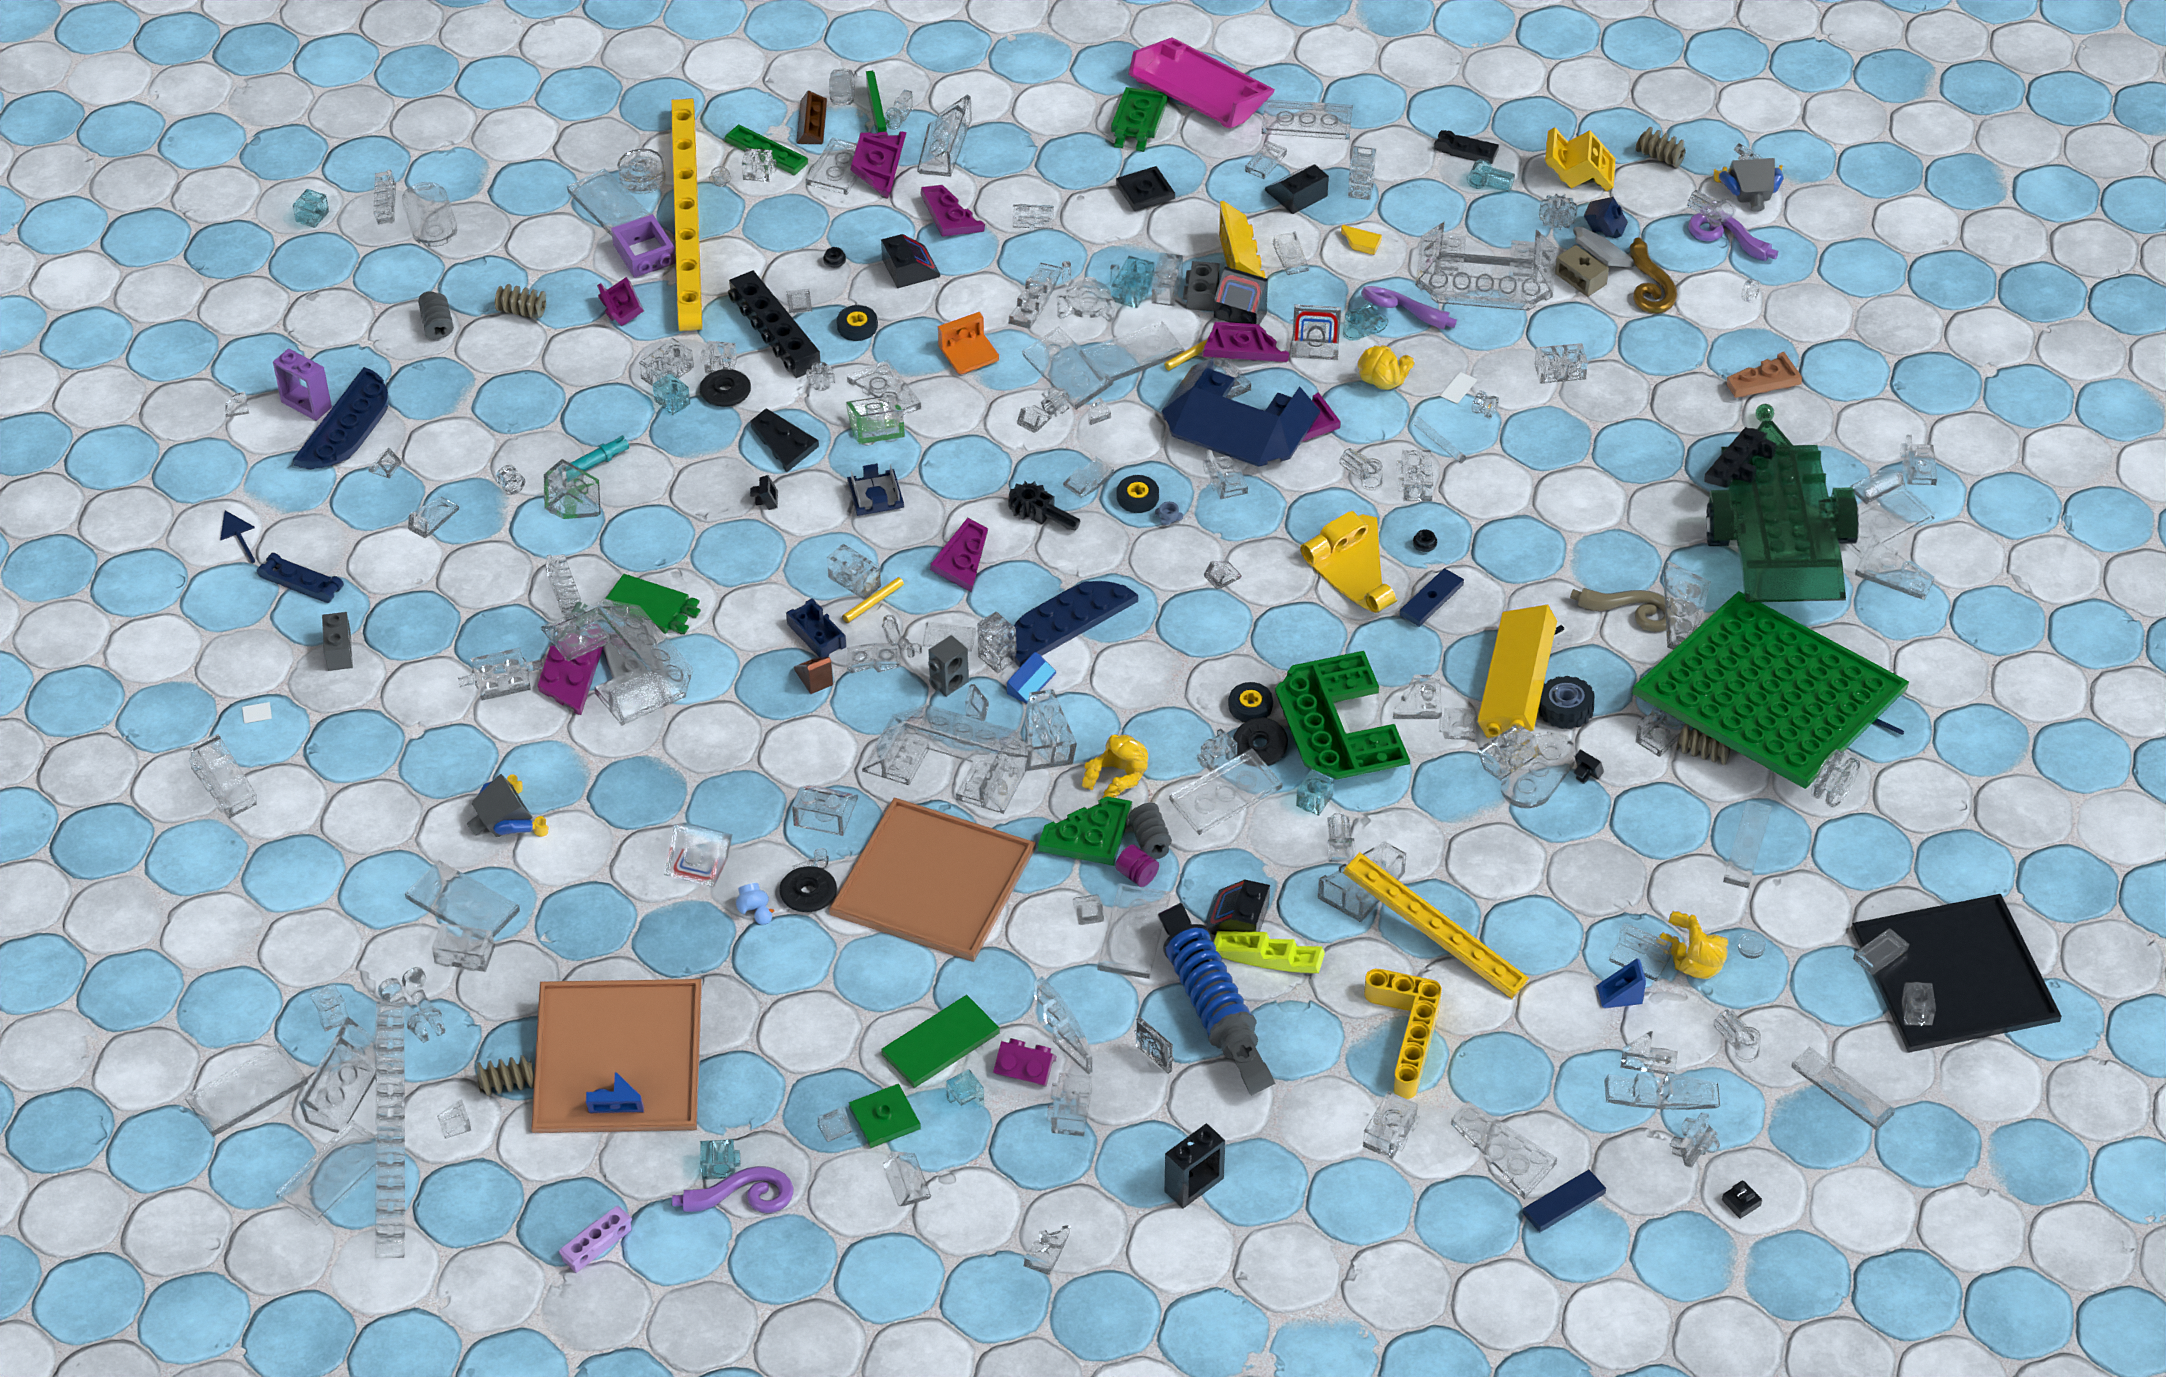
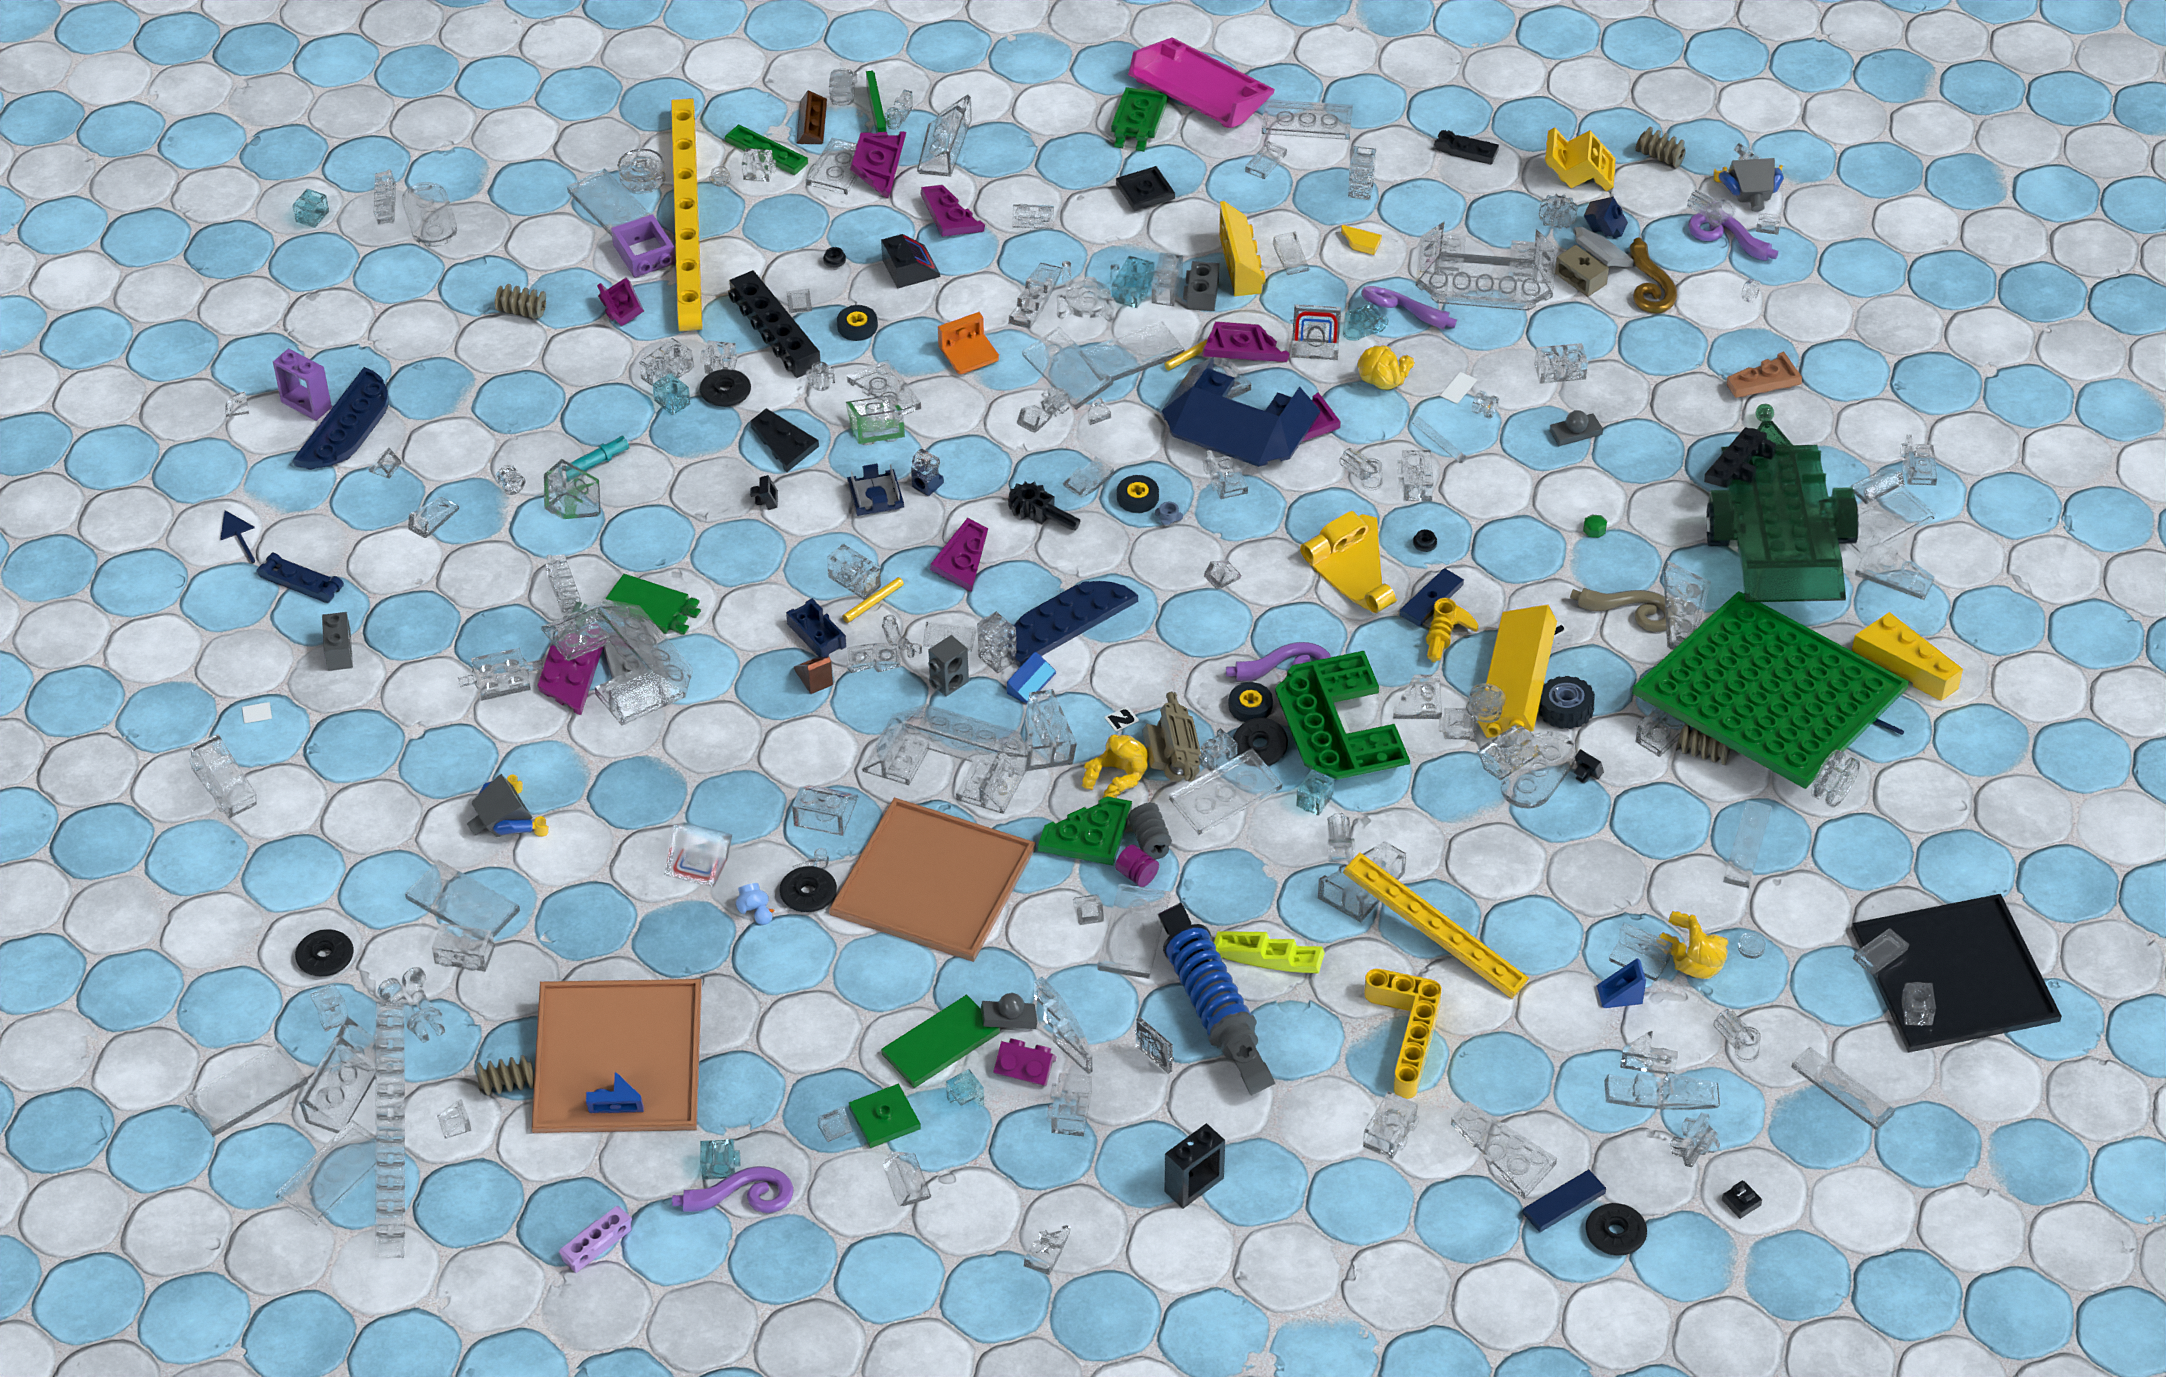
(336, 961): none -> black wheel
(435, 315): dark grey piece -> none
(925, 470): none -> clear leg
(976, 703): clear slope -> none
(1009, 1013): none -> dark grey tile
(1121, 718): none -> sticker
(1173, 742): none -> dark tan piece
(1240, 907): black slope -> none
(1241, 297): black slope -> none
(1256, 669): none -> medium lavender plant
(1300, 188): black slope -> none
(1444, 619): none -> yellow piece
(1484, 174): clear light blue piece -> none
(1484, 704): none -> clear wheel
(1576, 428): none -> dark grey tile
(1595, 526): none -> green tile
(1616, 1214): none -> black wheel
(1768, 223): none -> clear slope
(1908, 655): none -> yellow wedge

